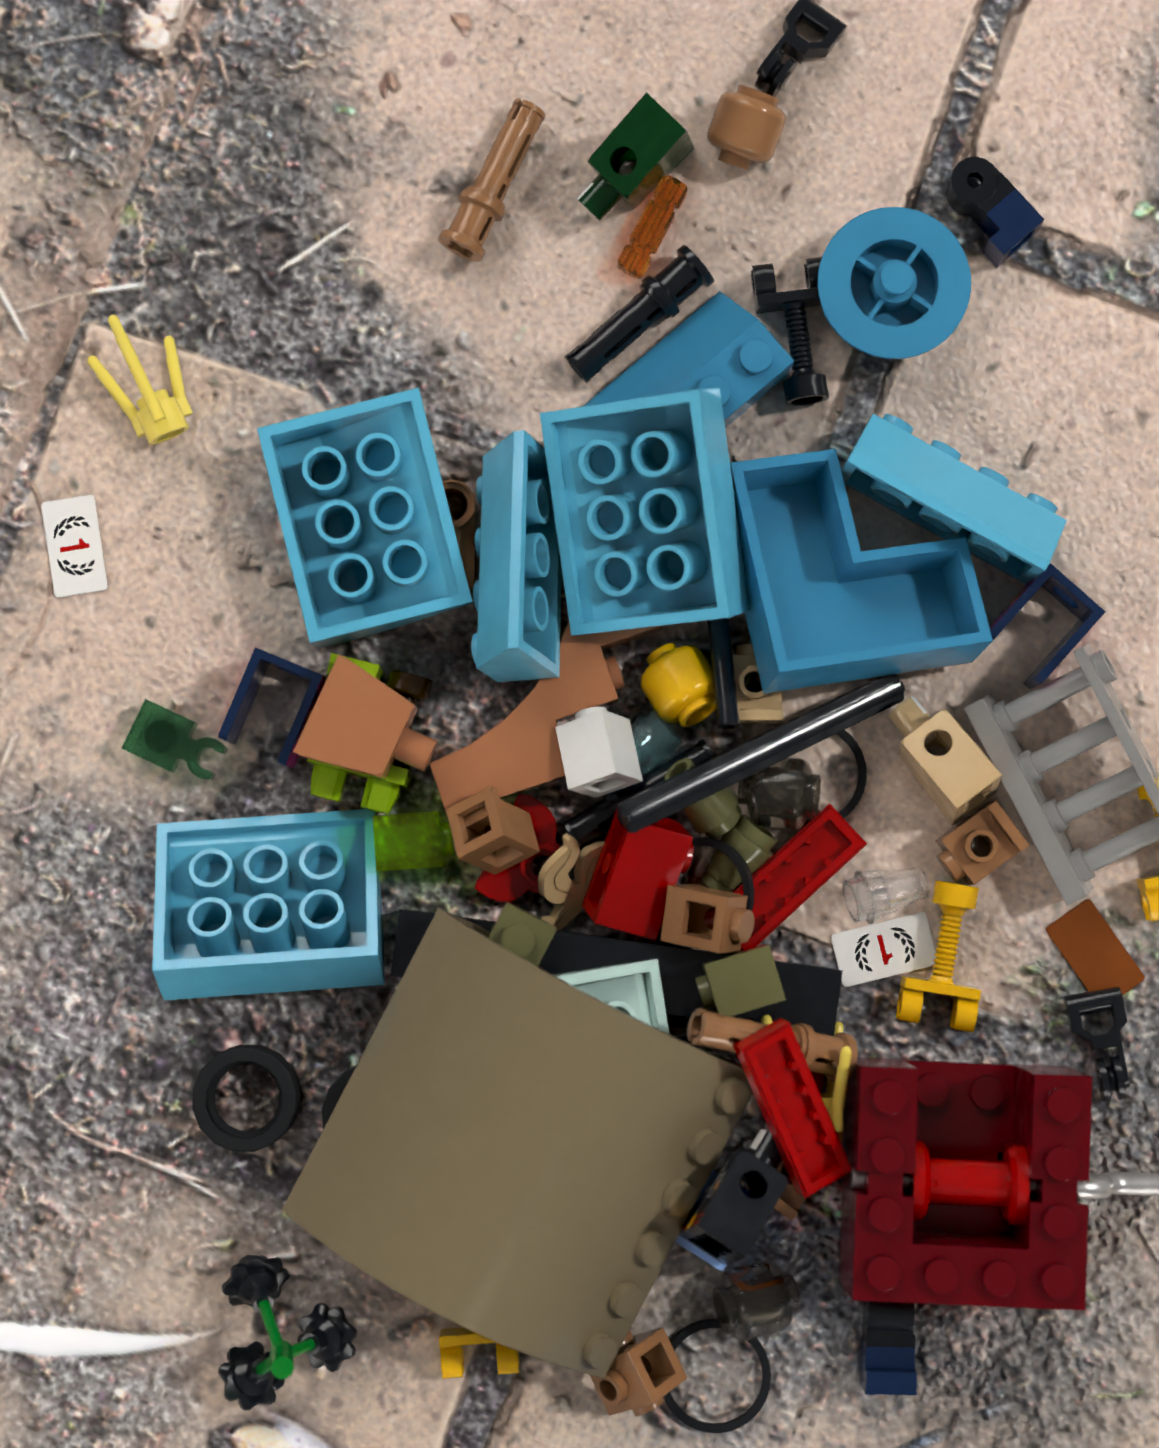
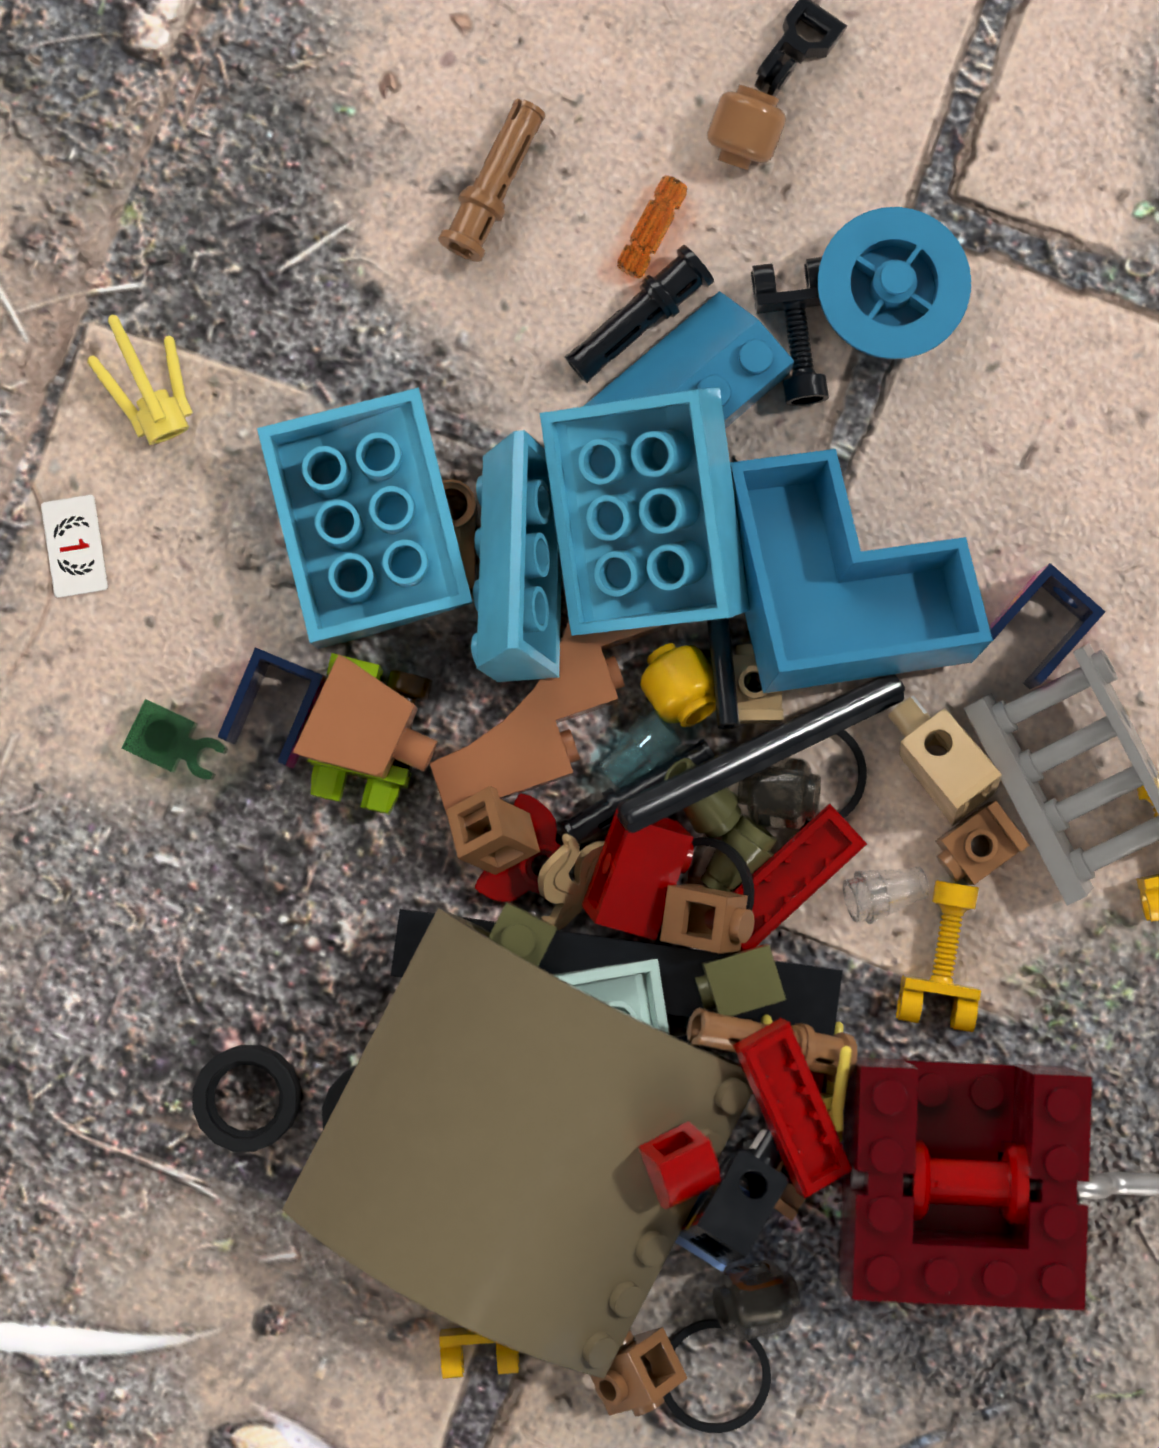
(256, 1375): black plant -> none
(267, 905): medium azure slope -> none
(411, 841): clear neon green brick -> none
(598, 752): white brick -> none
(643, 136): dark green torso -> none
(680, 1164): none -> red brick
(884, 949): white sticker -> none
(888, 1349): leg -> none
(953, 499): medium azure slope -> none
(994, 205): leg -> none
(1094, 950): dark orange sticker -> none
(1108, 1077): black piece -> none

